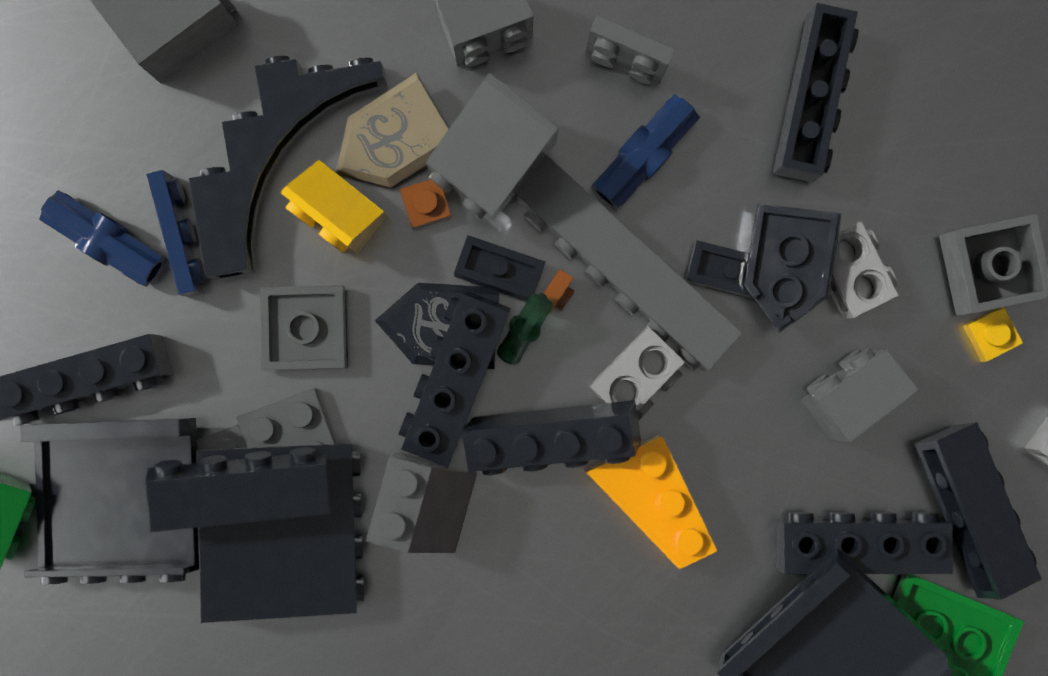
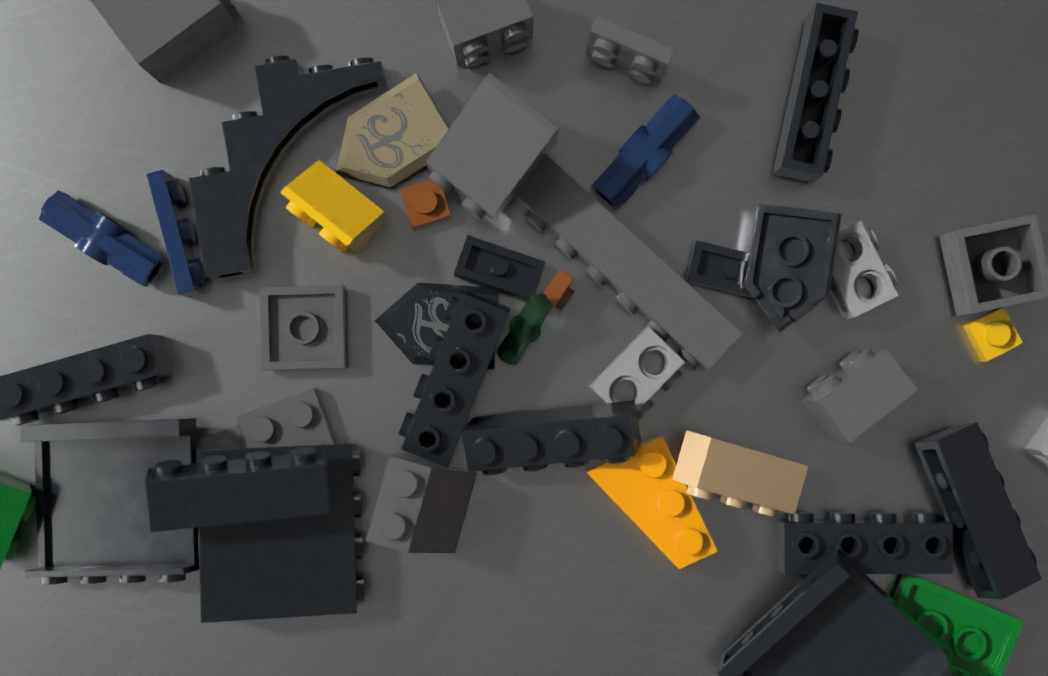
(739, 475): none -> tan brick

